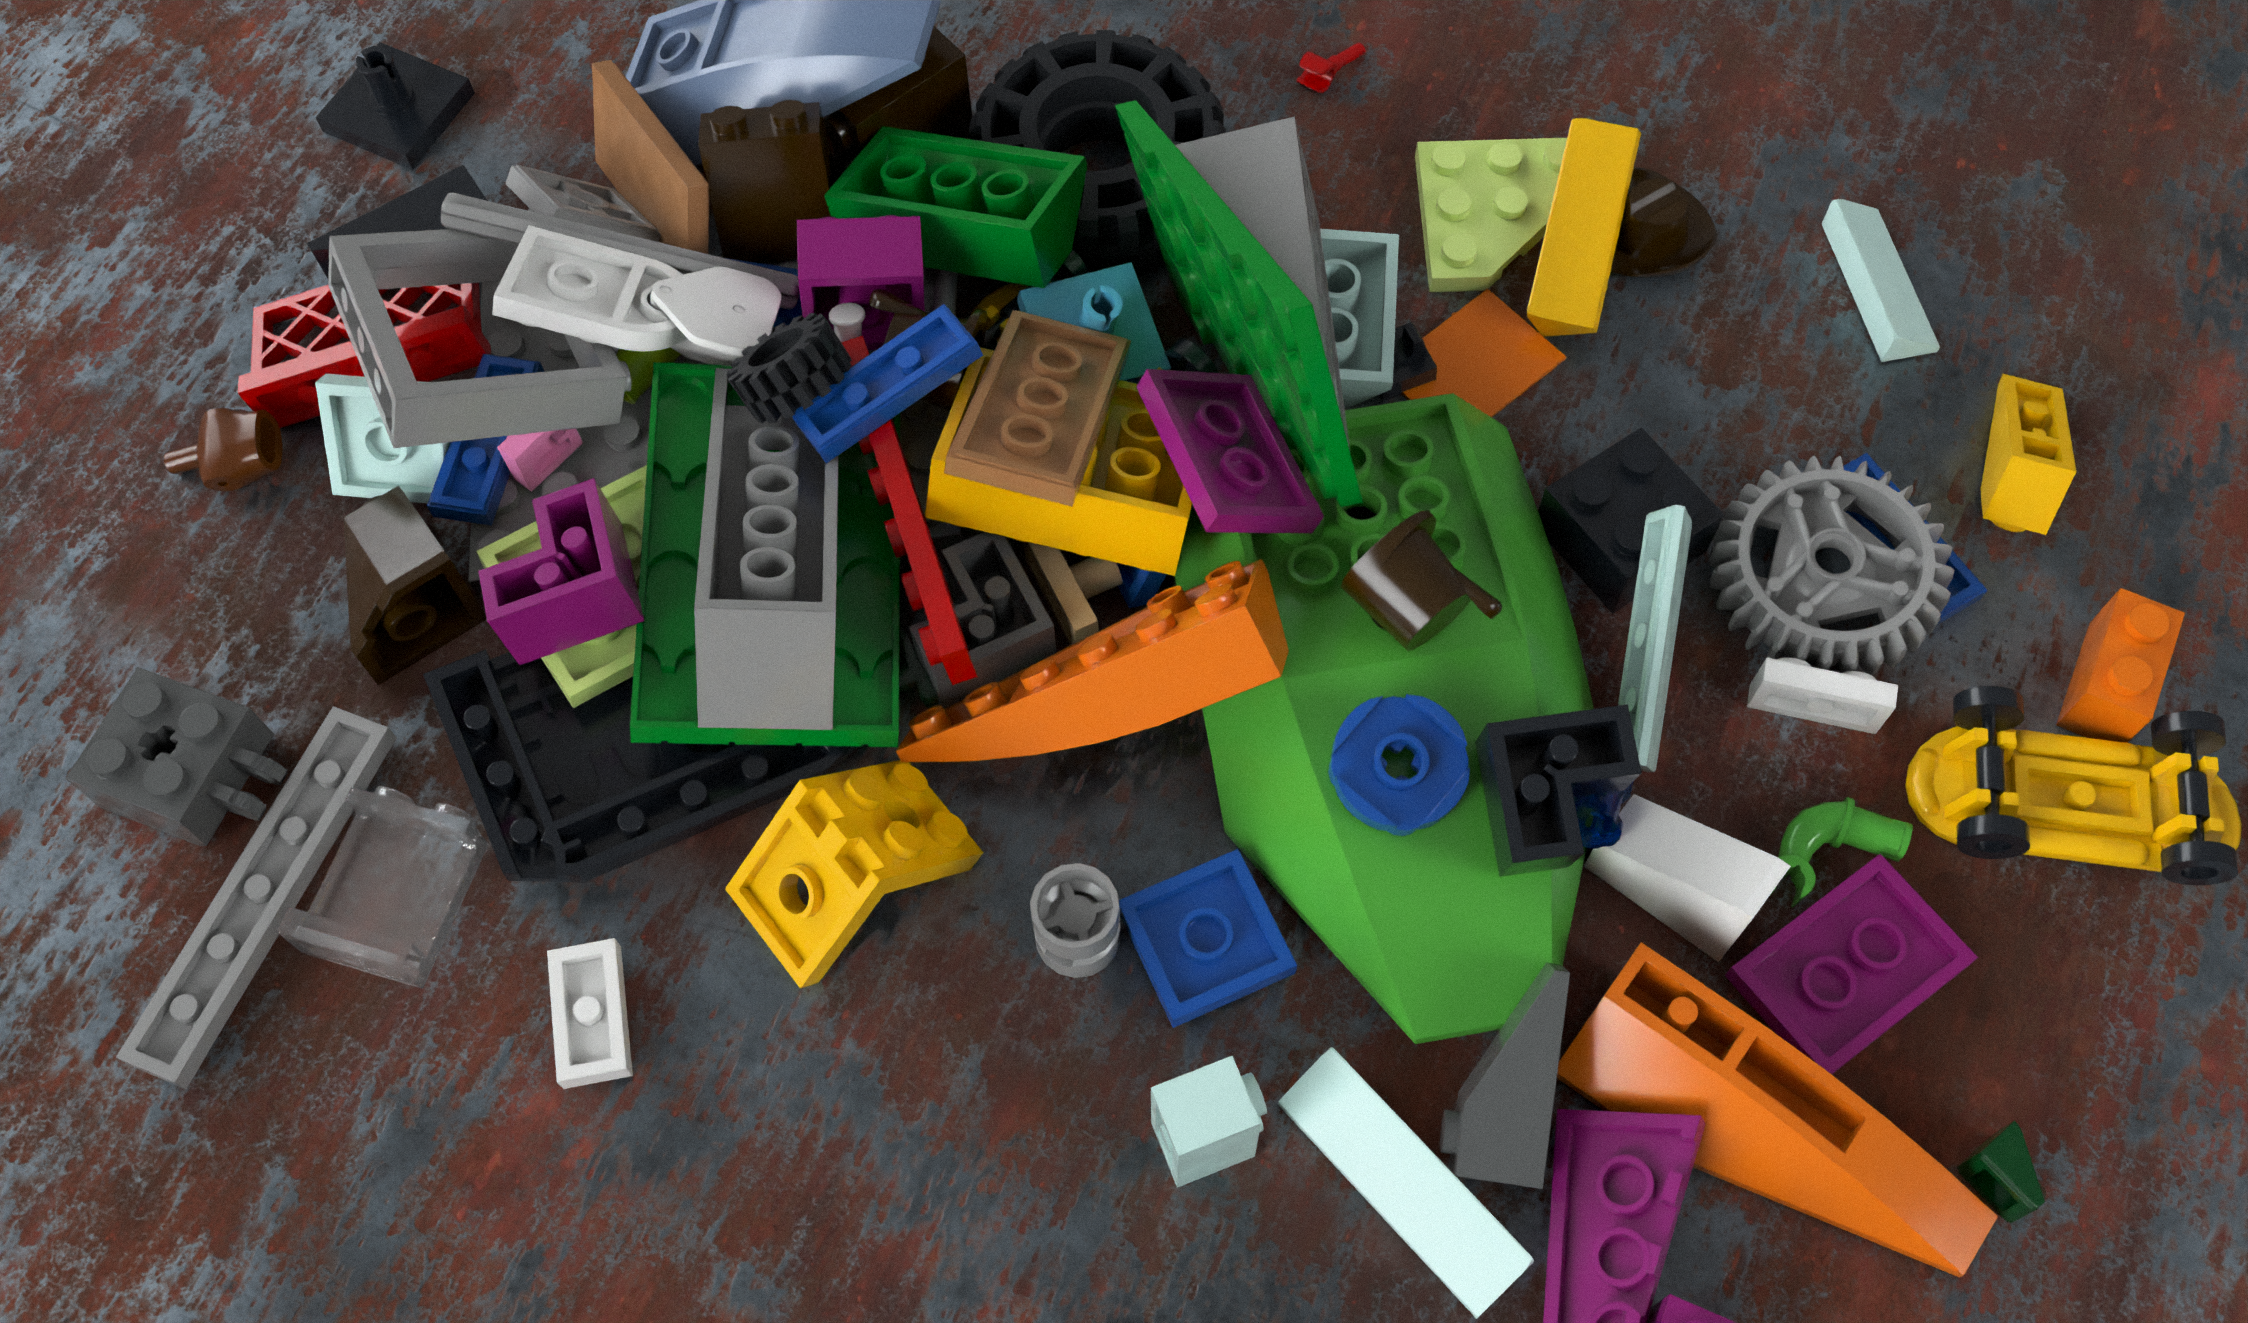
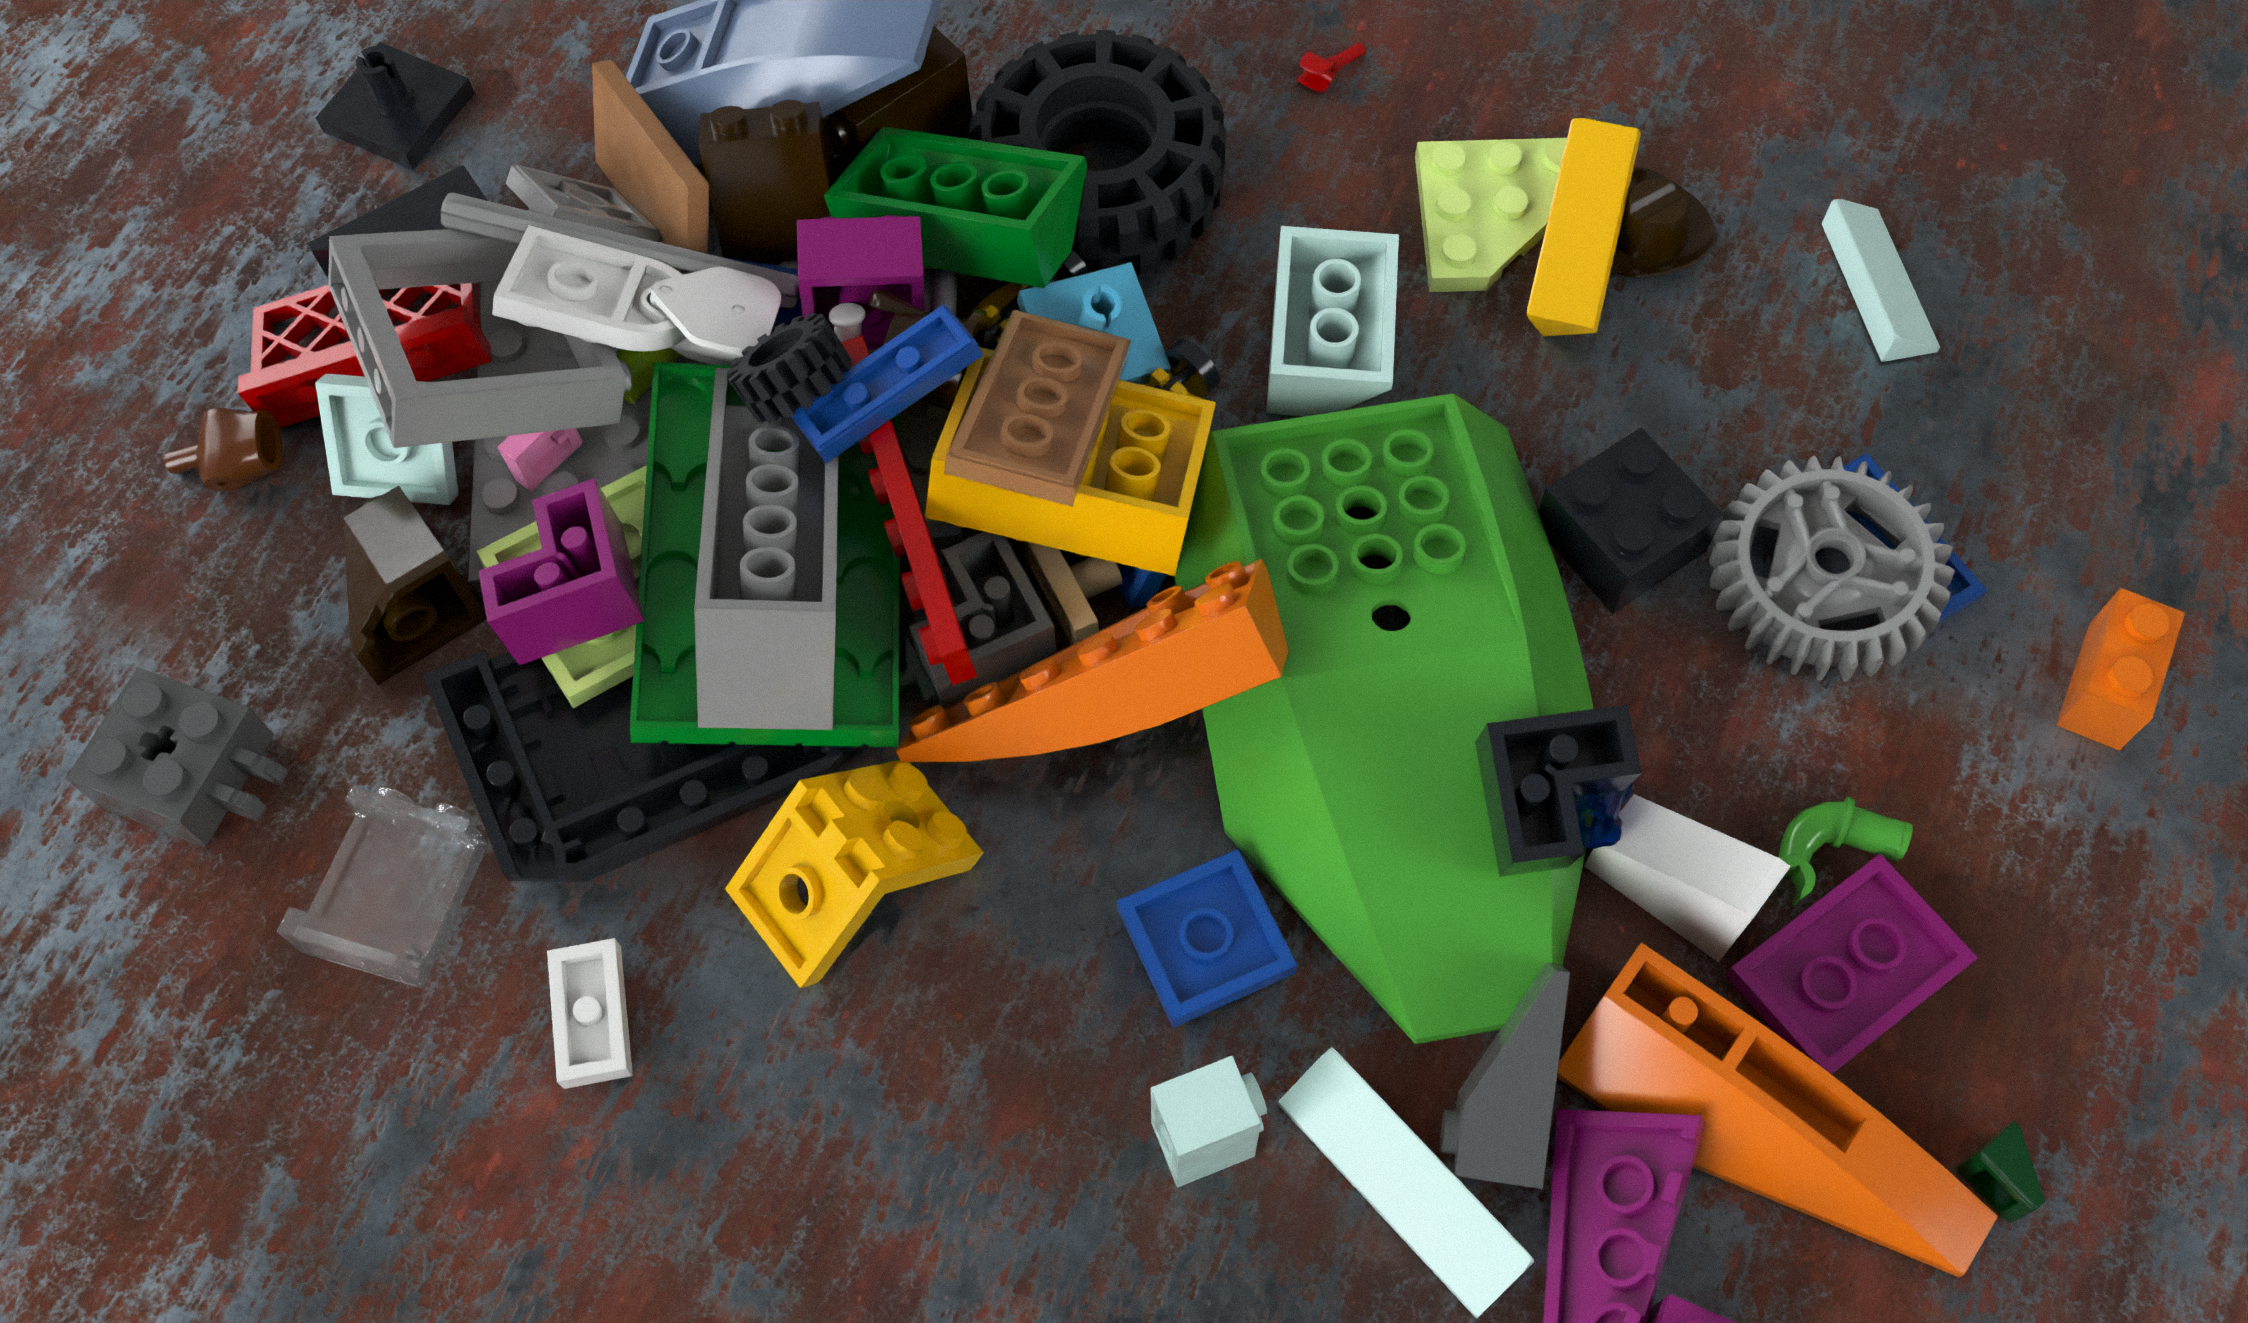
(252, 901): light grey plate -> none
(474, 470): blue tile -> none
(1074, 905): light grey wheel -> none
(1229, 452): magenta plate -> none
(1252, 274): green piece -> none
(1397, 724): blue plate -> none
(1411, 362): black tile -> none
(1413, 584): dark brown hat -> none
(1486, 355): orange window -> none
(1654, 627): light aqua slope -> none
(1821, 695): white plate -> none
(2027, 456): yellow slope -> none
(2078, 796): yellow piece -> none

